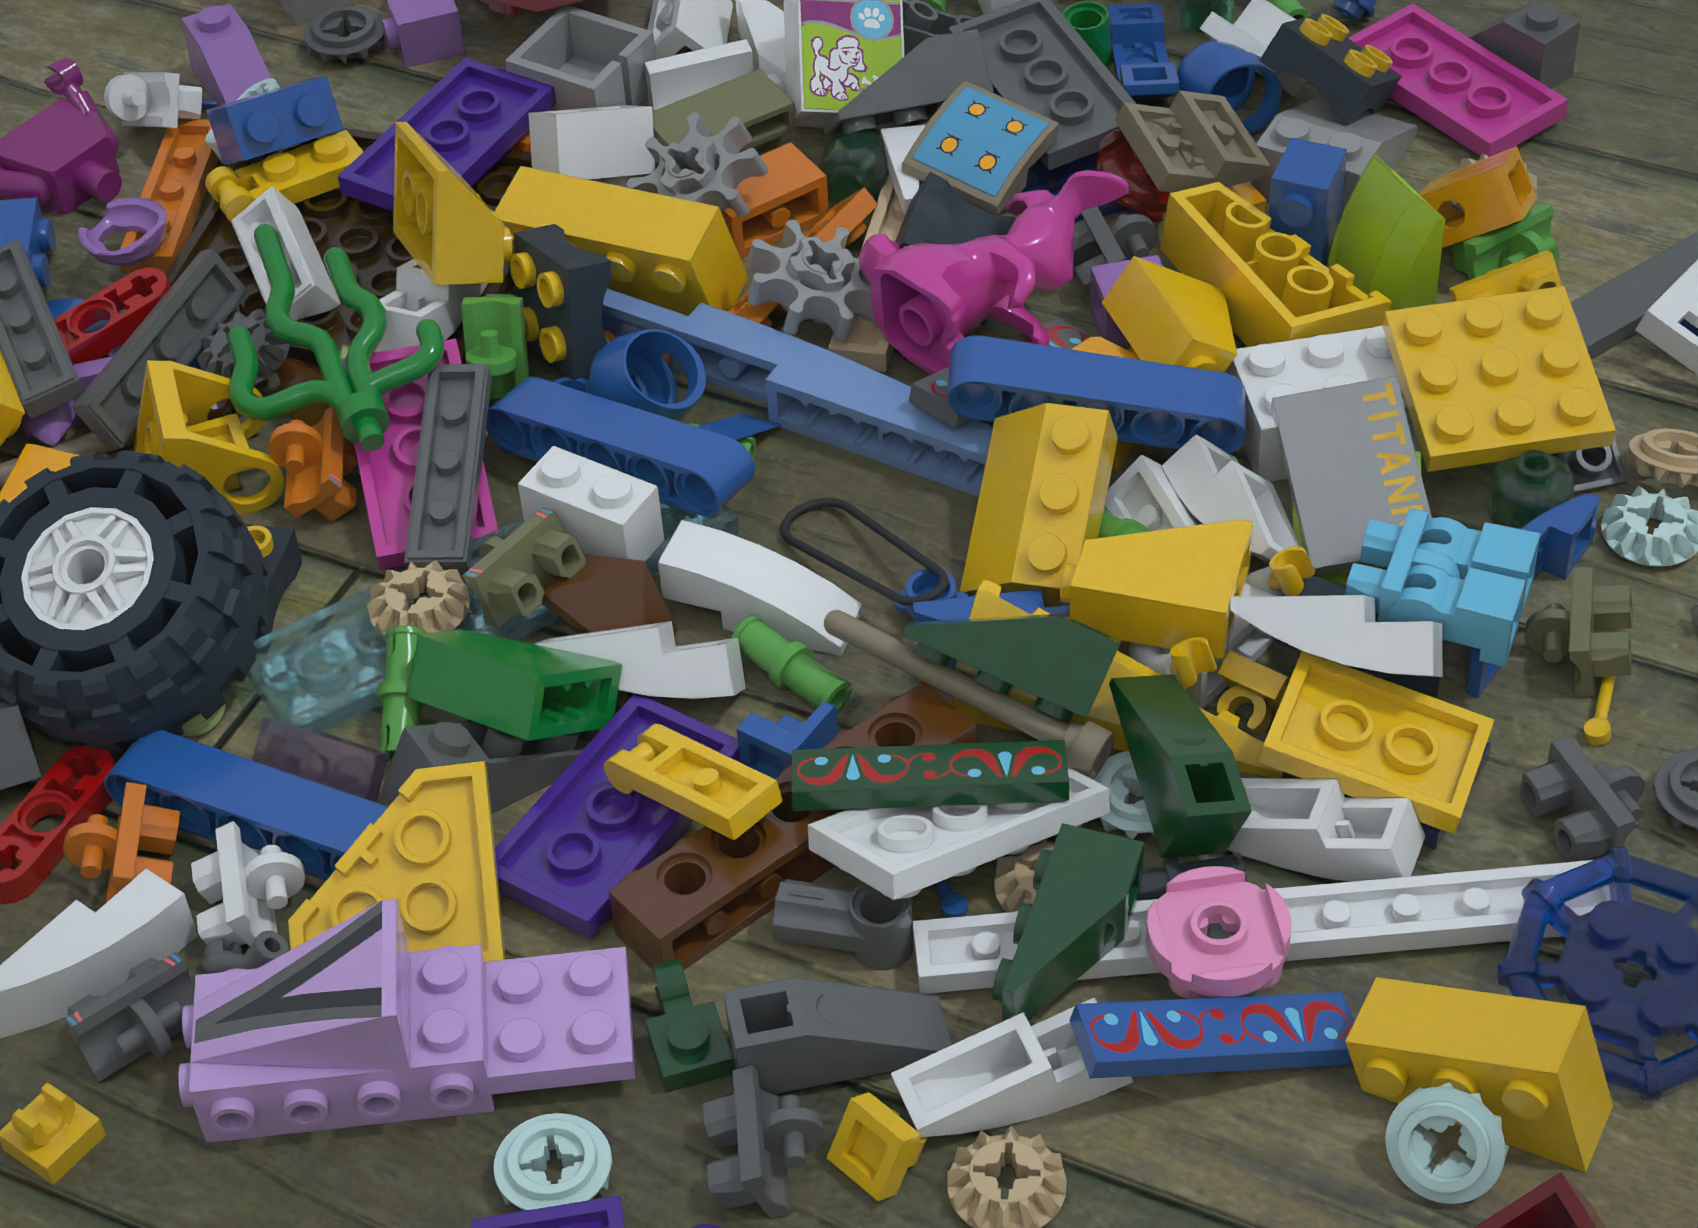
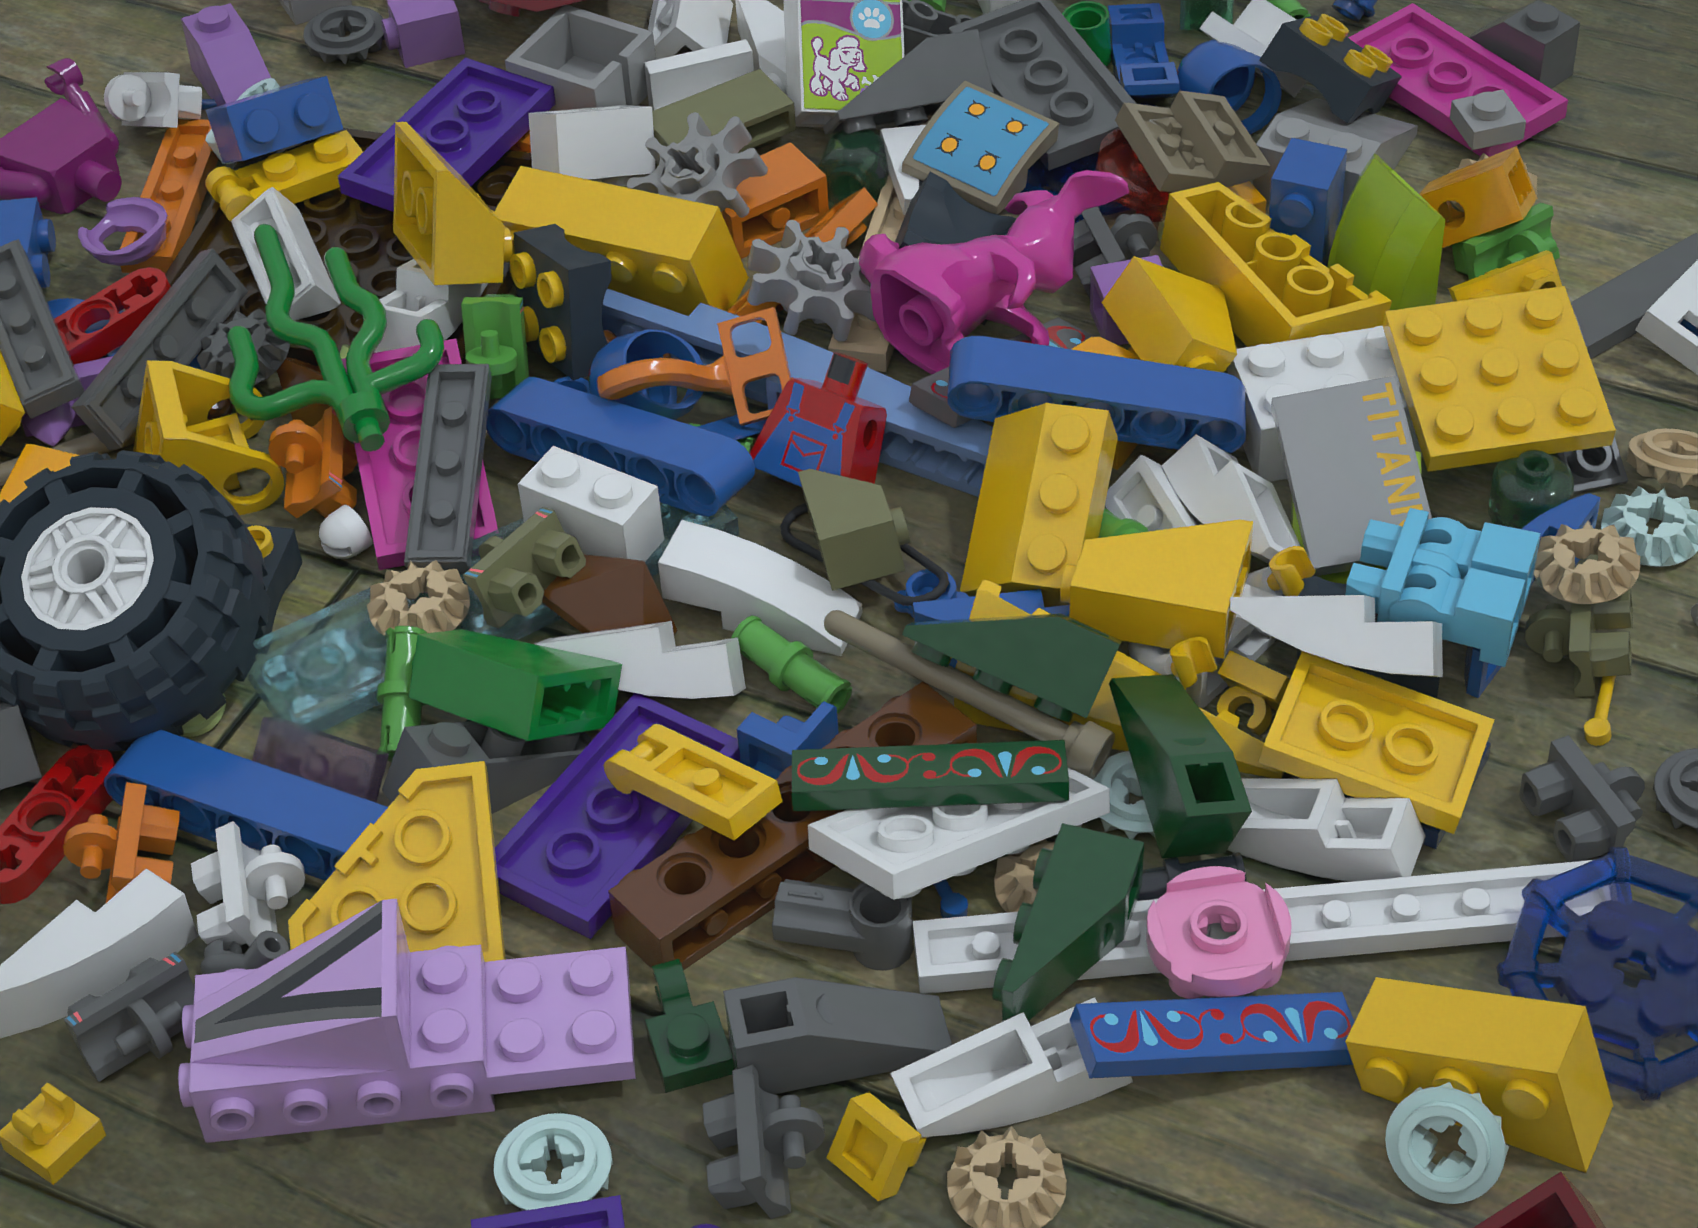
(344, 534): none -> white hinge
(725, 375): none -> orange piece
(823, 427): none -> torso
(854, 528): none -> olive slope
(1487, 119): none -> light grey plate
(1593, 580): none -> tan gear

